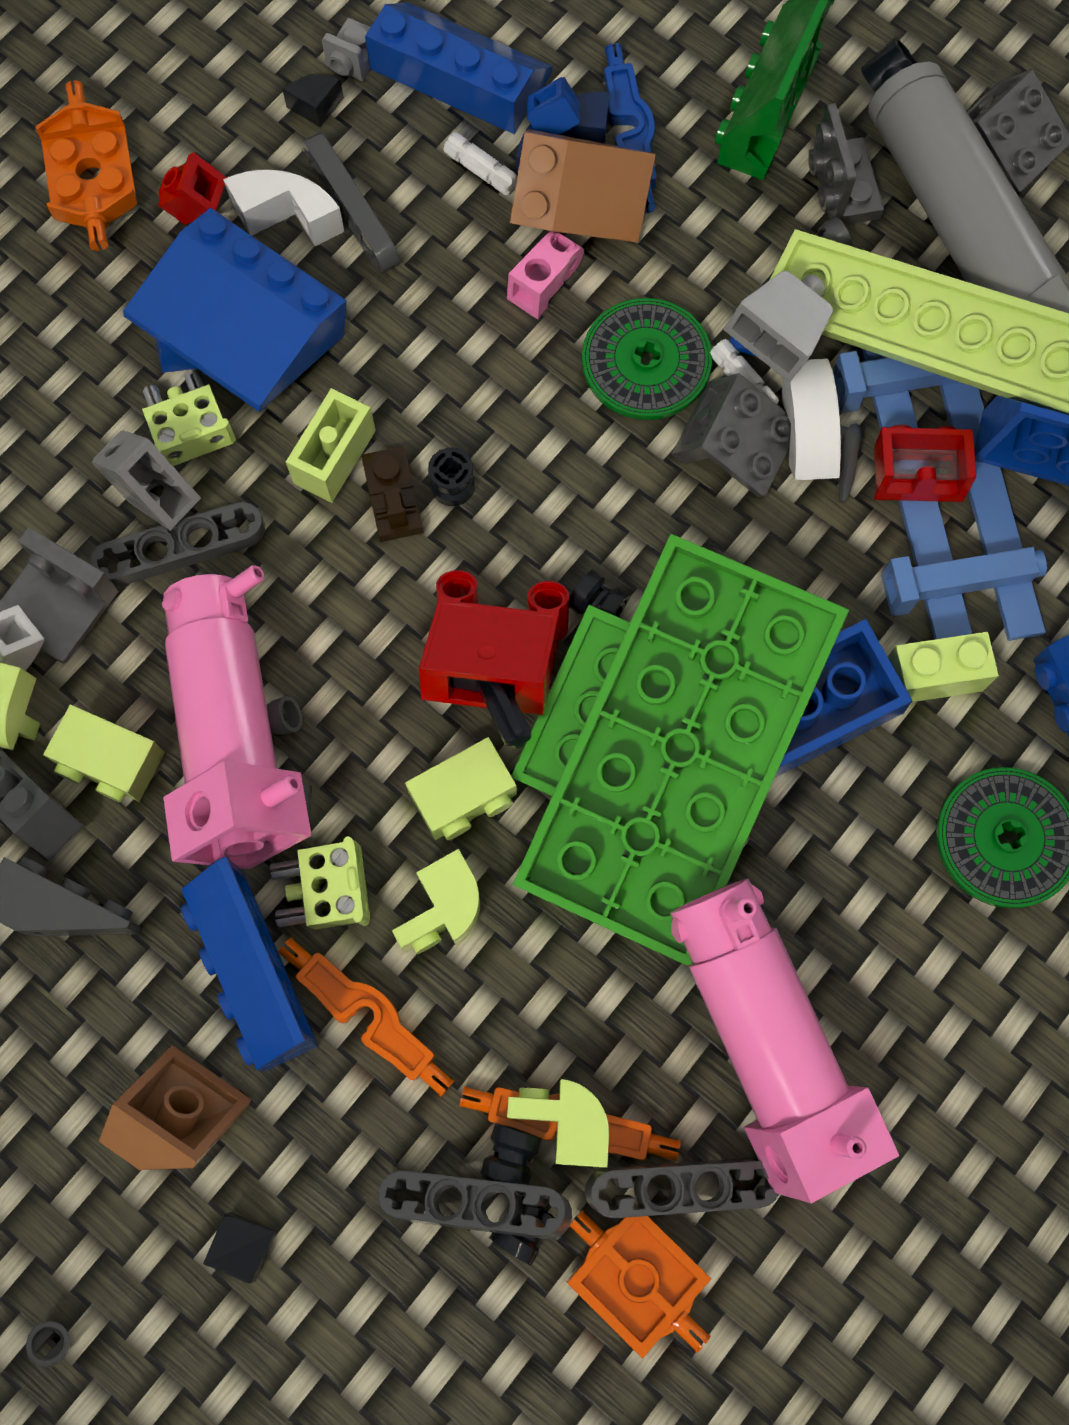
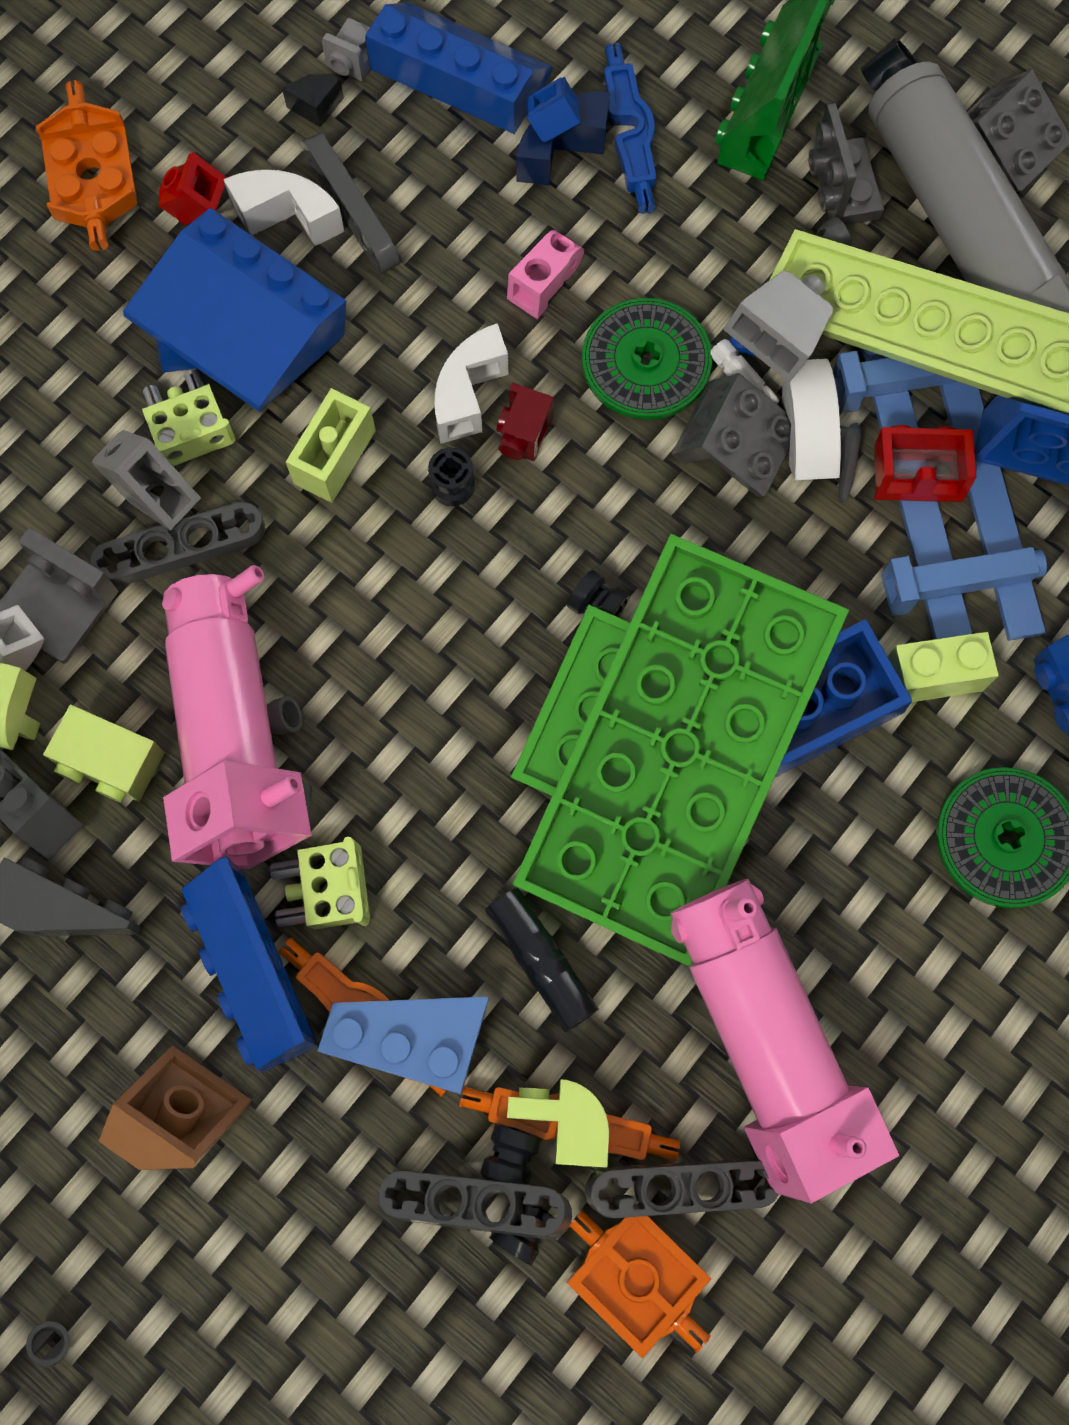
(239, 1247): black slope -> none
(392, 494): dark brown hinge -> none
(408, 1038): none -> medium blue wing
(455, 904): yellowish green brick -> none
(462, 790): yellowish green brick -> none
(472, 362): none -> white brick
(480, 163): white axle -> none
(493, 652): red piece -> none
(524, 422): none -> dark red brick
(541, 959): none -> black axle
(581, 187): medium nougat slope -> none

